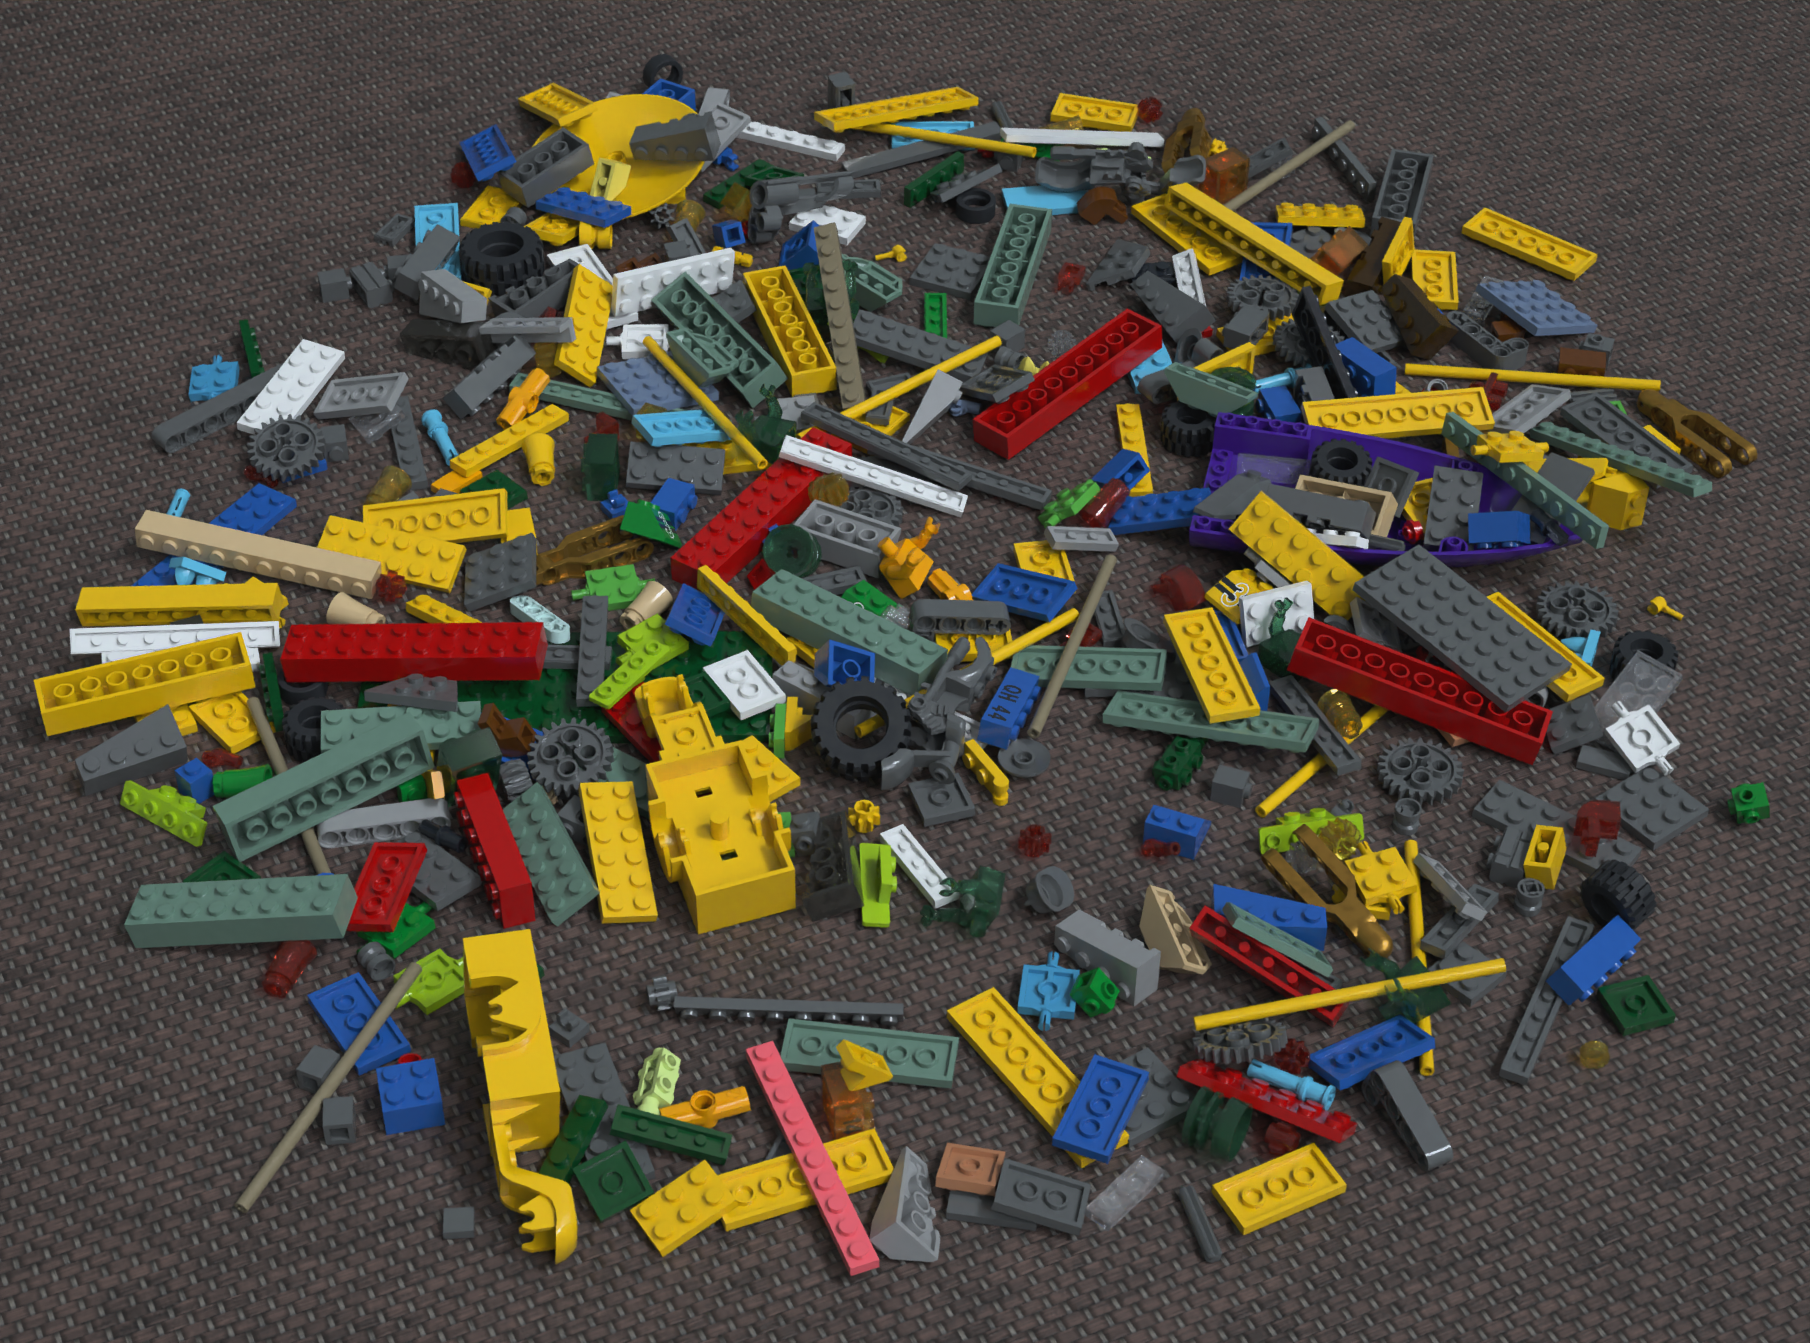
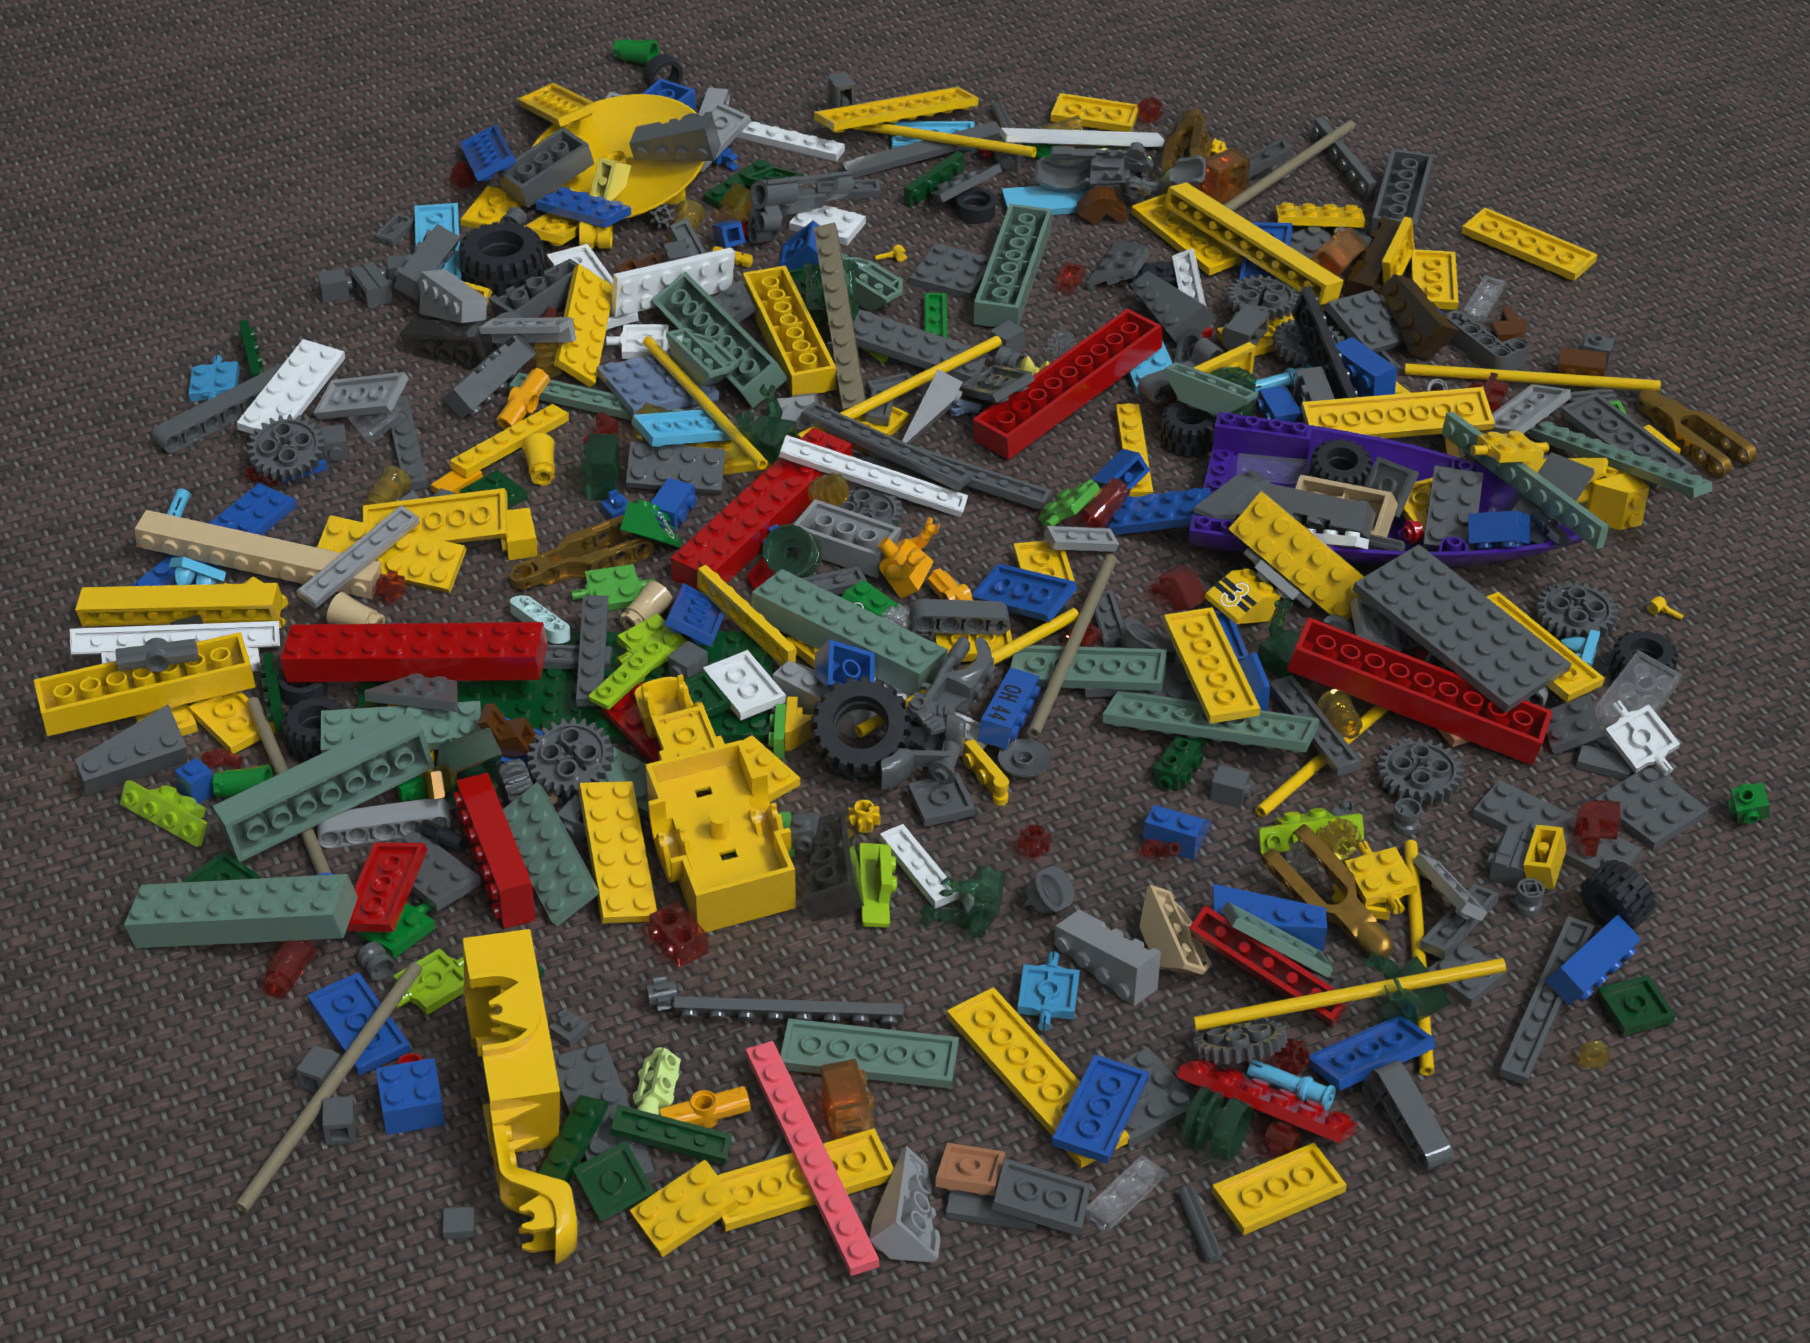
(157, 654): none -> dark grey piece
(358, 557): none -> light grey tile
(435, 611): yellow plate -> none
(438, 431): medium azure pin -> none
(500, 572): dark grey plate -> none
(635, 50): none -> green plant
(678, 934): none -> clear red brick
(687, 660): none -> dark grey brick
(862, 1066): yellow slope -> none
(1094, 992): green brick -> none
(1259, 608): white plate -> none
(1536, 308): sand blue plate -> none

